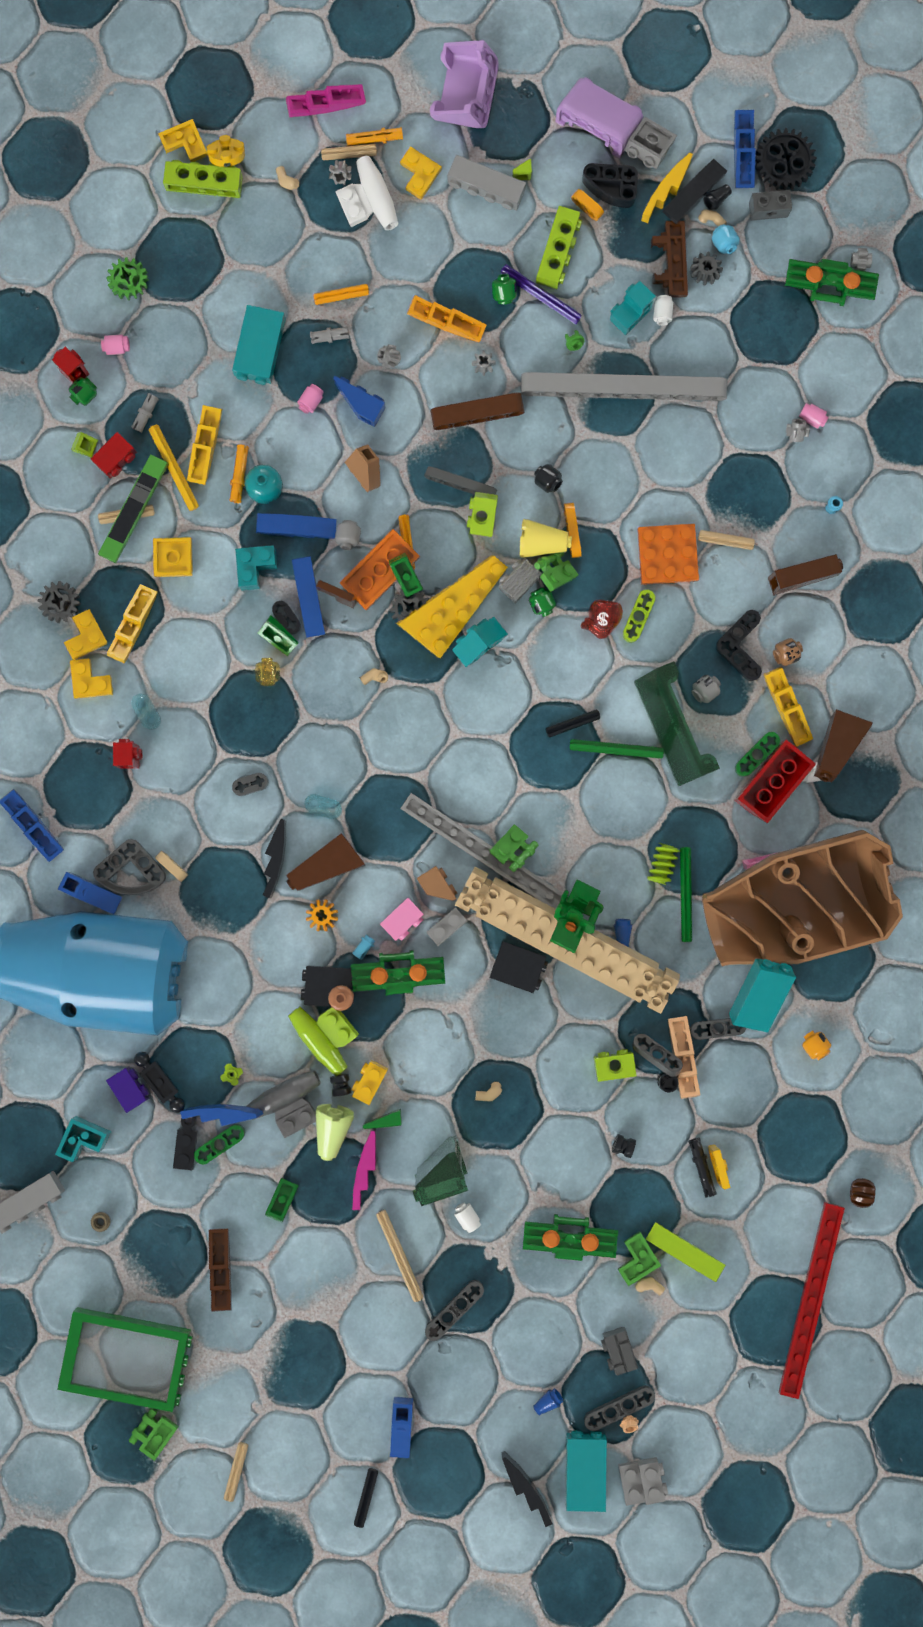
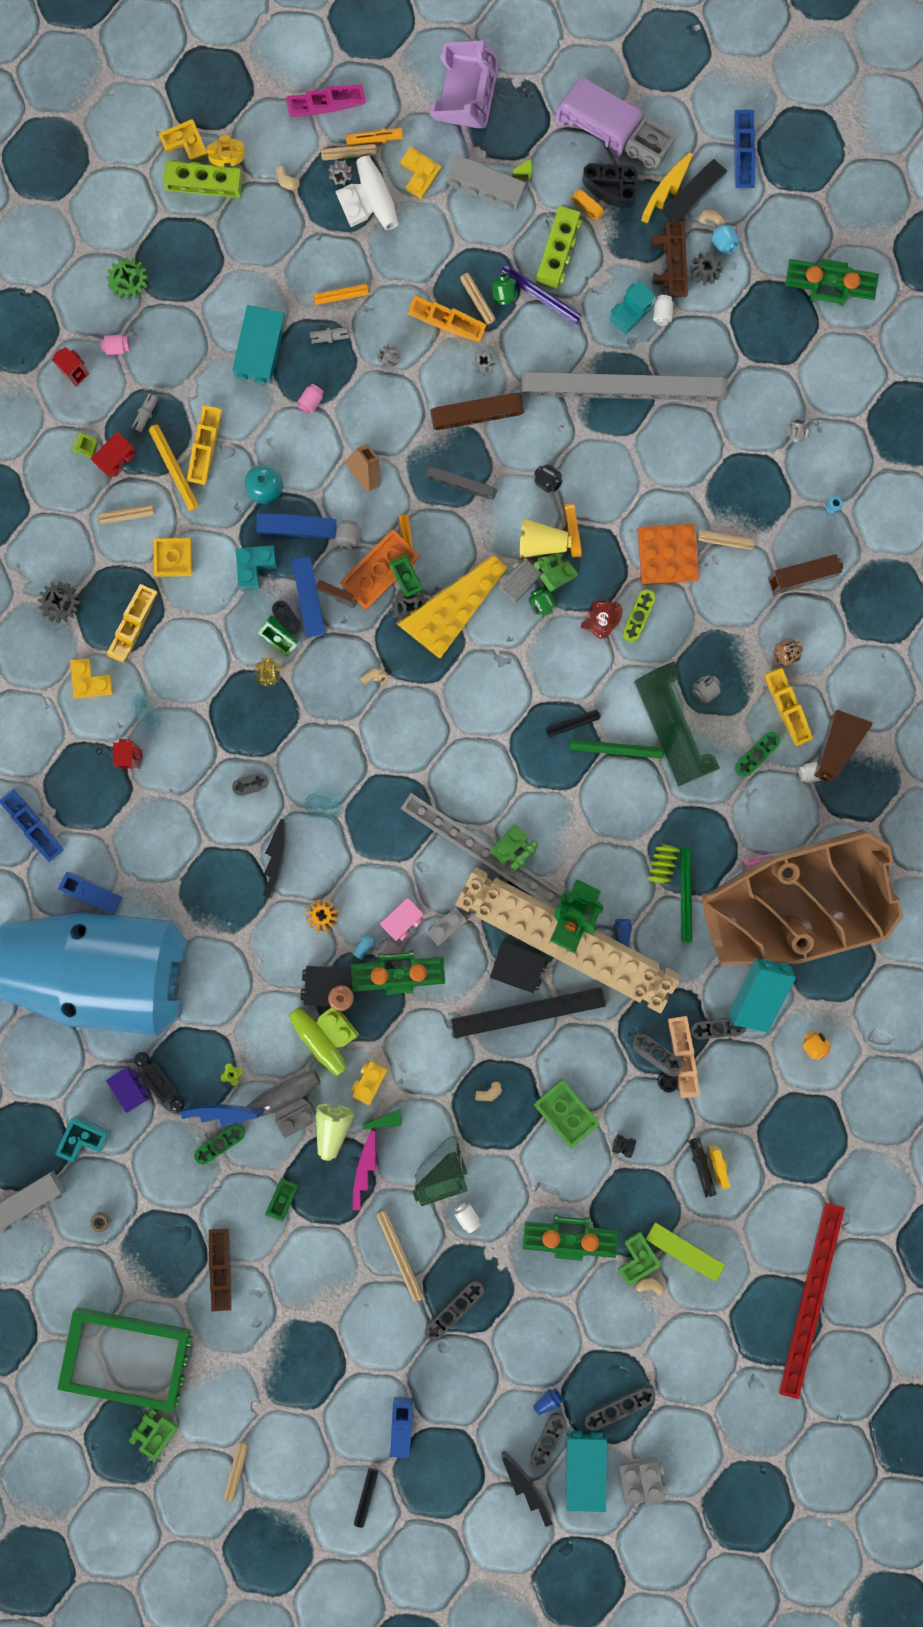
(82, 391): green head -> none
(89, 638): yellow plate -> none
(133, 509): tile -> none
(134, 857): dark grey beam -> none
(171, 866): tan beam -> none
(185, 1146): black plate -> none
(239, 474): light orange pin -> none
(329, 862): reddish brown slope -> none
(340, 1080): black wheel -> none
(365, 406): blue slope -> none
(434, 884): medium nougat slope -> none
(477, 298): none -> tan axle
(479, 640): teal brick -> none
(486, 503): lime brick -> none
(528, 1012): none -> black plate
(559, 1431): none -> dark grey beam
(566, 1113): none -> bright green plate
(575, 341): bright green plate -> none
(619, 1350): dark grey brick -> none
(625, 1070): lime brick -> none
(629, 1424): light nougat plate -> none
(716, 197): black cone -> none
(733, 643): black beam -> none
(770, 205): dark grey brick -> none
(775, 781): red slope -> none
(802, 156): black gear -> none
(814, 415): bright pink brick -> none
(861, 259): light grey gear -> none
(862, 1193): reddish brown piece -> none

